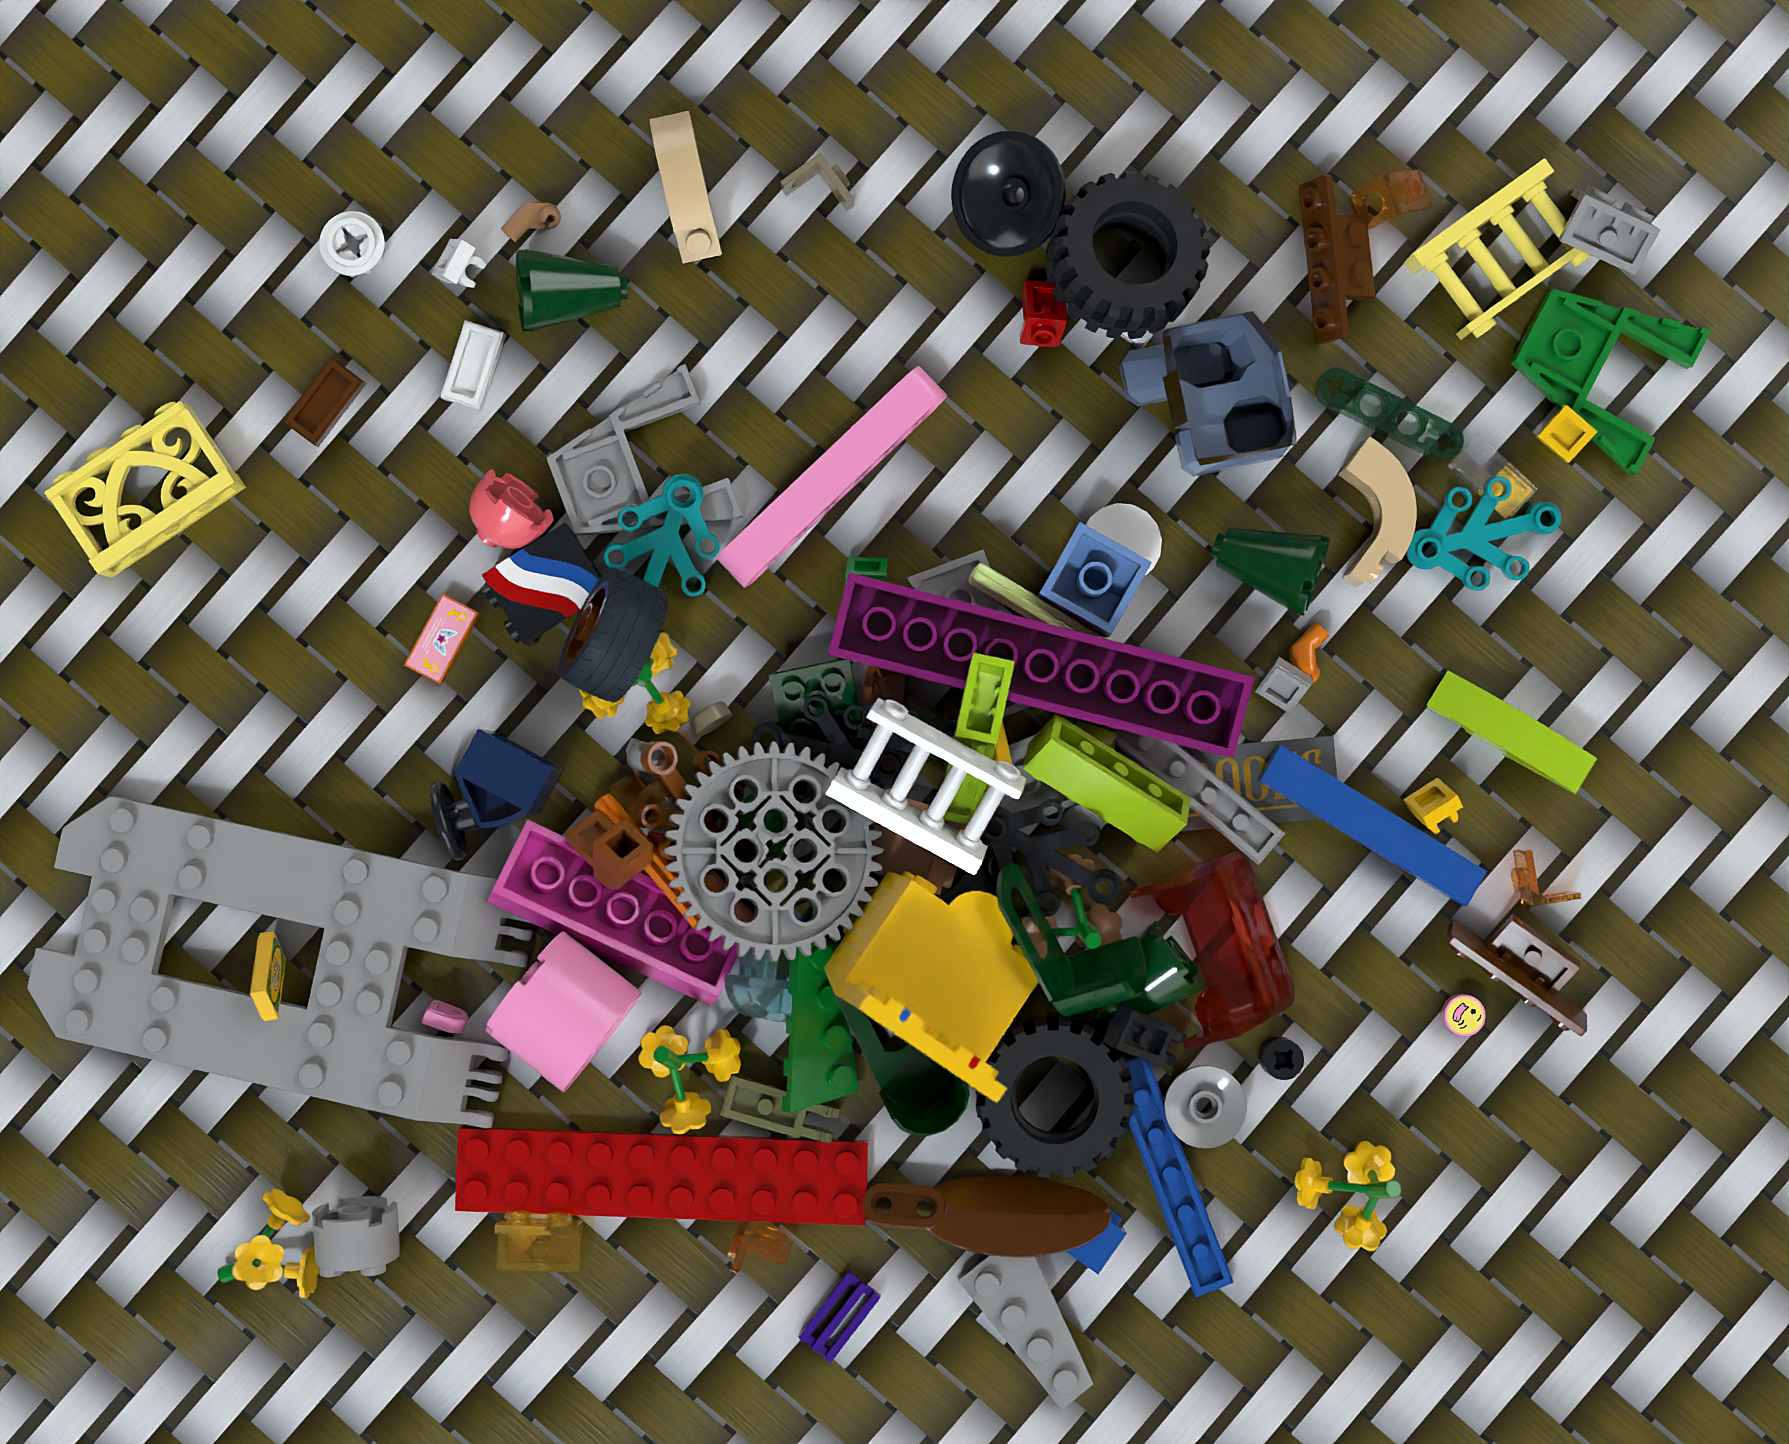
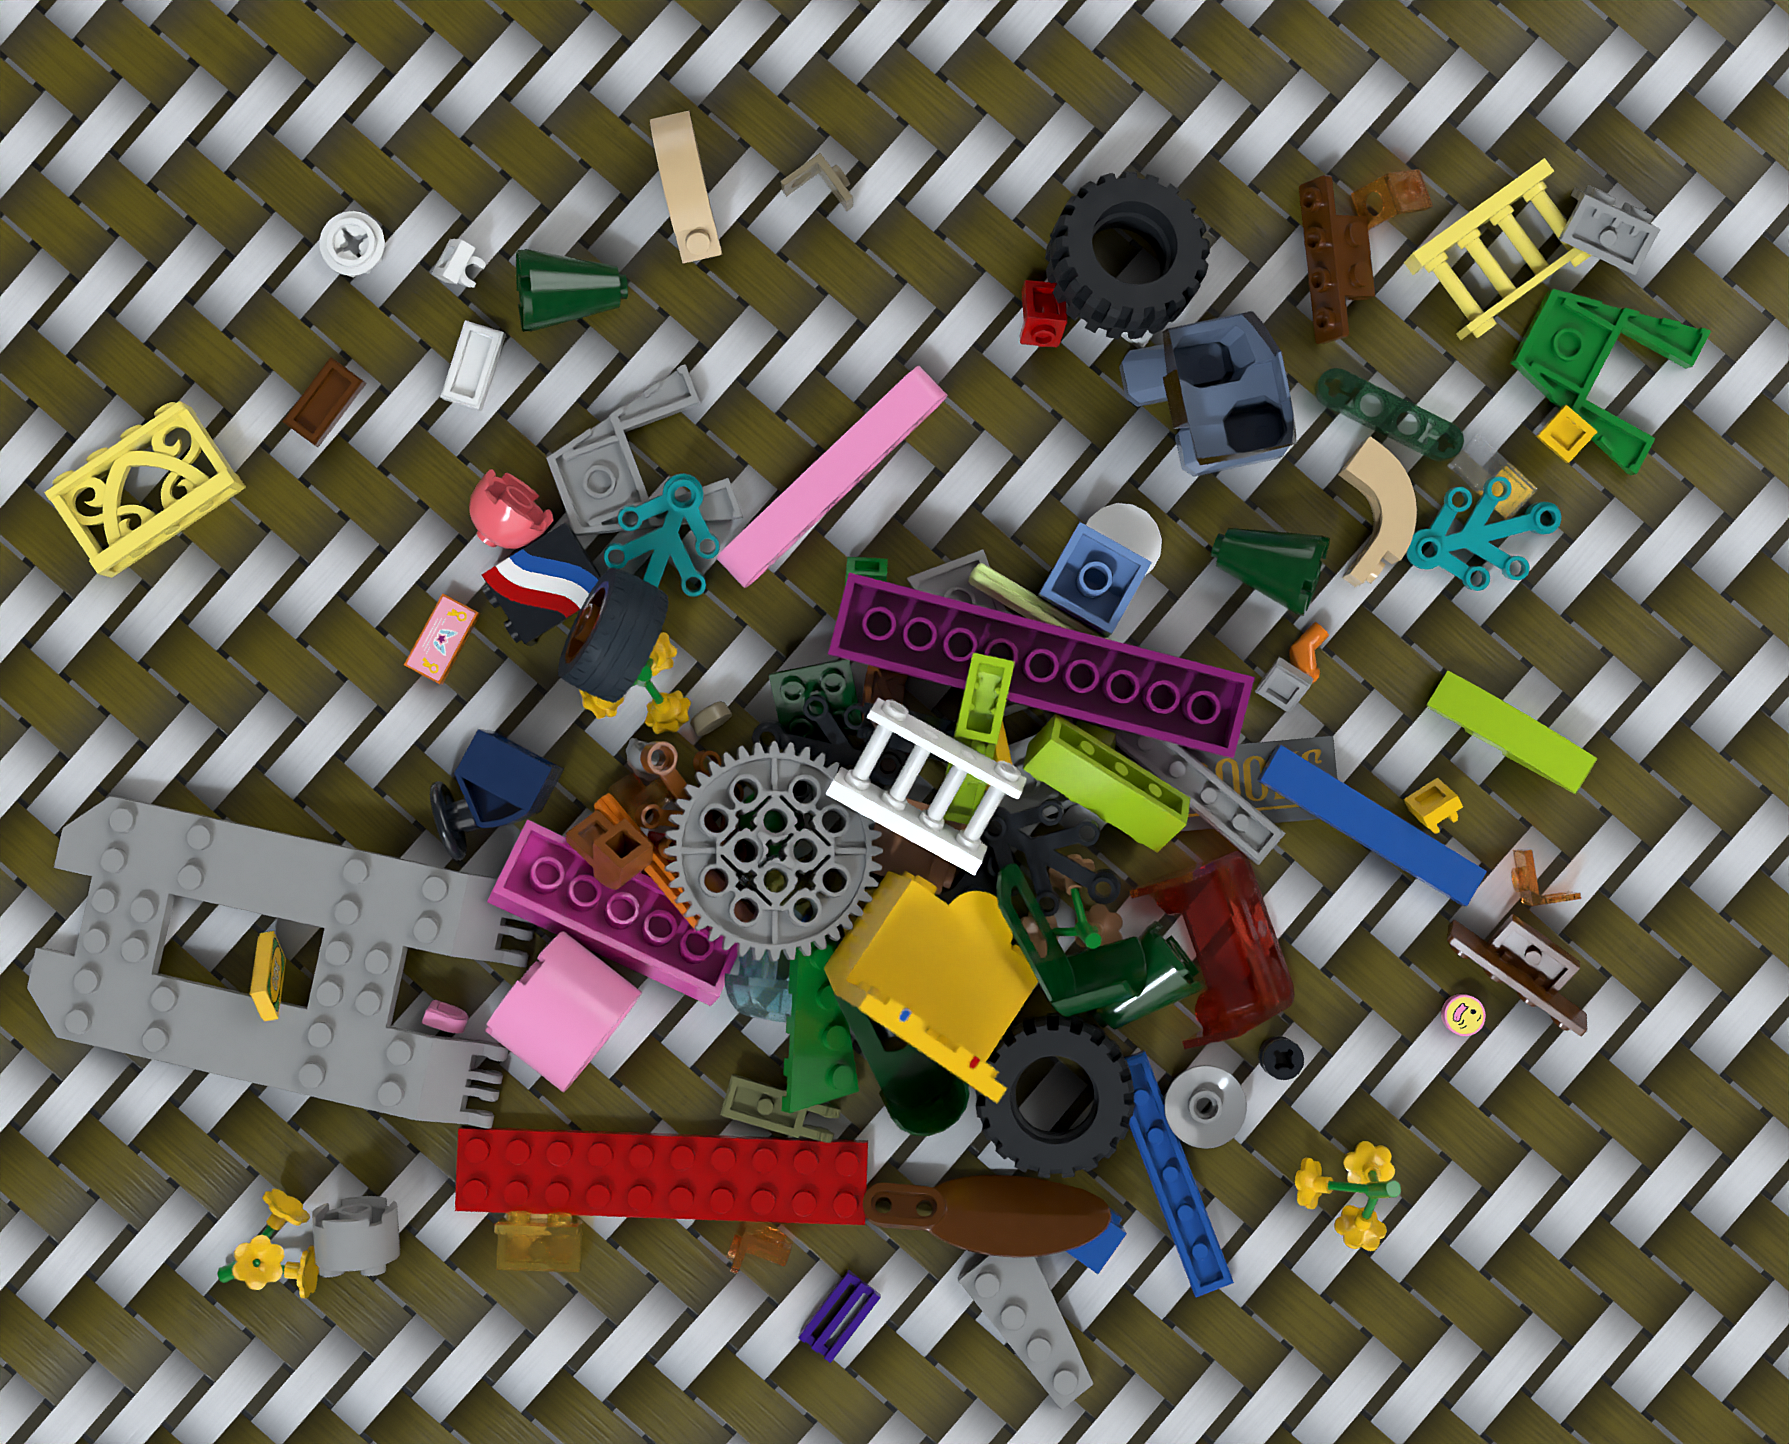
(531, 216): medium nougat arm -> none
(664, 1054): yellow plant -> none
(987, 189): black dish -> none
(1142, 1035): black hinge -> none

